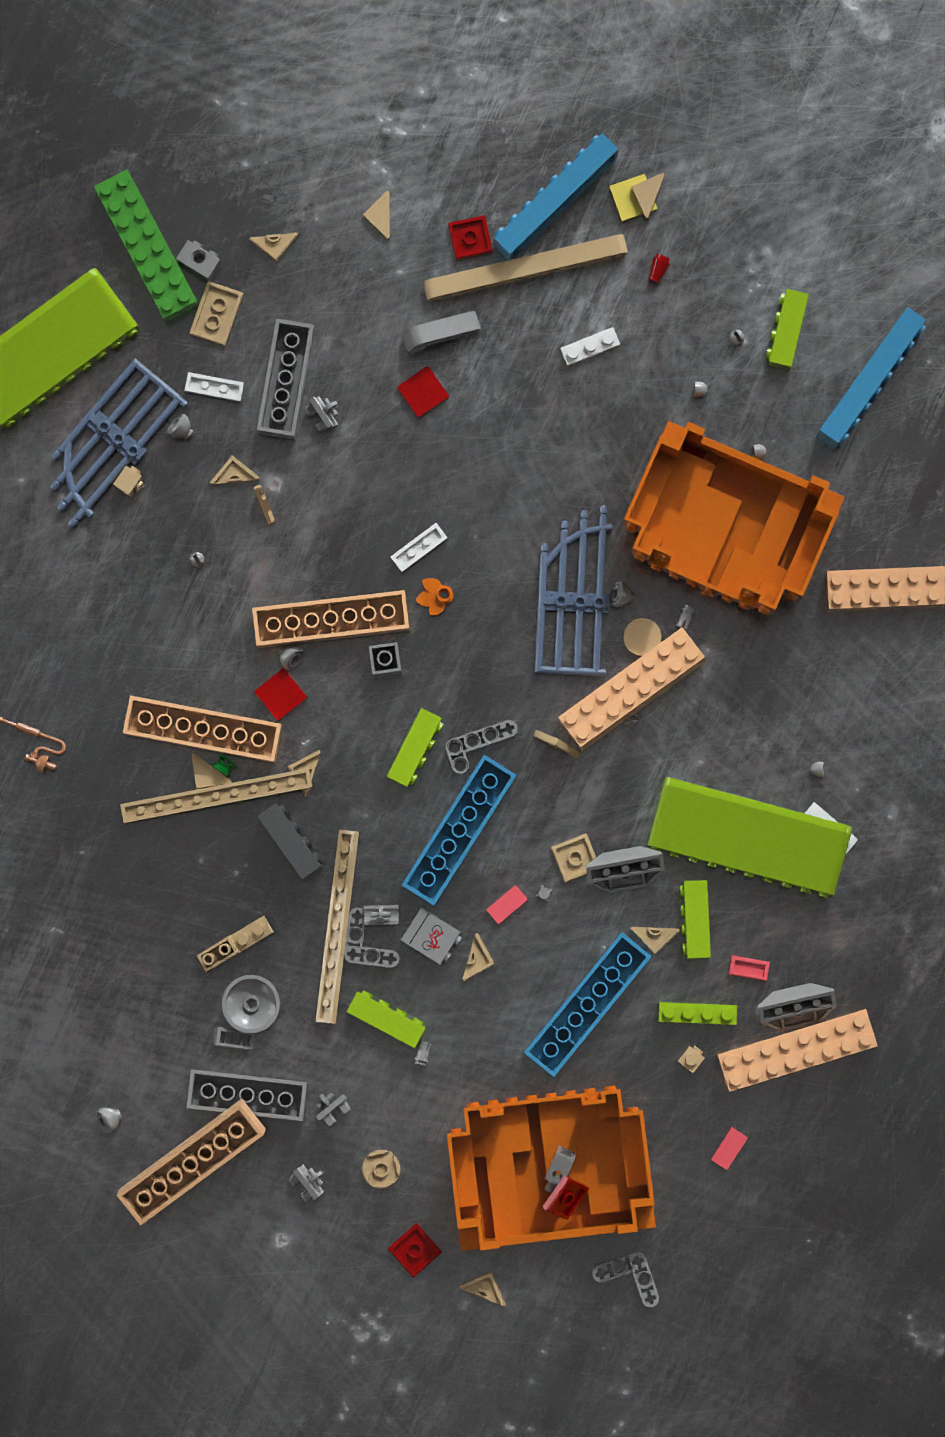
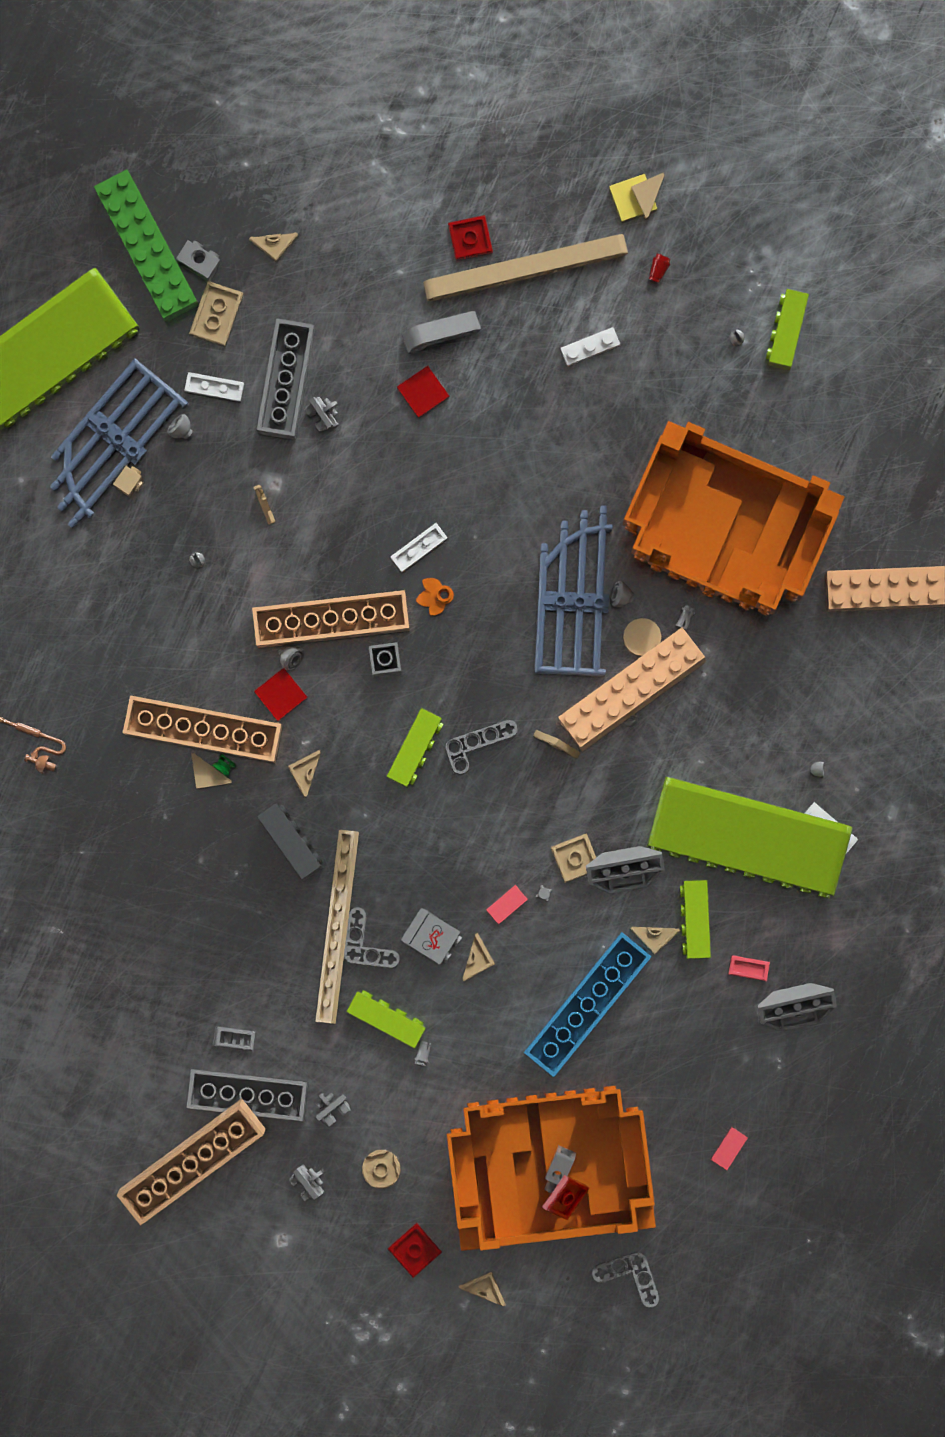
(108, 1119): light grey brick -> none
(216, 795): tan plate -> none
(234, 472): tan tile -> none
(235, 944): tan slope -> none
(236, 1006): light grey dish -> none
(379, 214): tan tile -> none
(381, 915): light grey hips -> none
(459, 830): dark azure brick -> none
(555, 197): dark azure brick -> none
(691, 1058): tan brick -> none
(697, 1013): lime brick -> none
(700, 389): light grey hinge -> none
(759, 451): light grey hinge -> none
(797, 1050): light nougat brick -> none
(868, 383): dark azure brick -> none

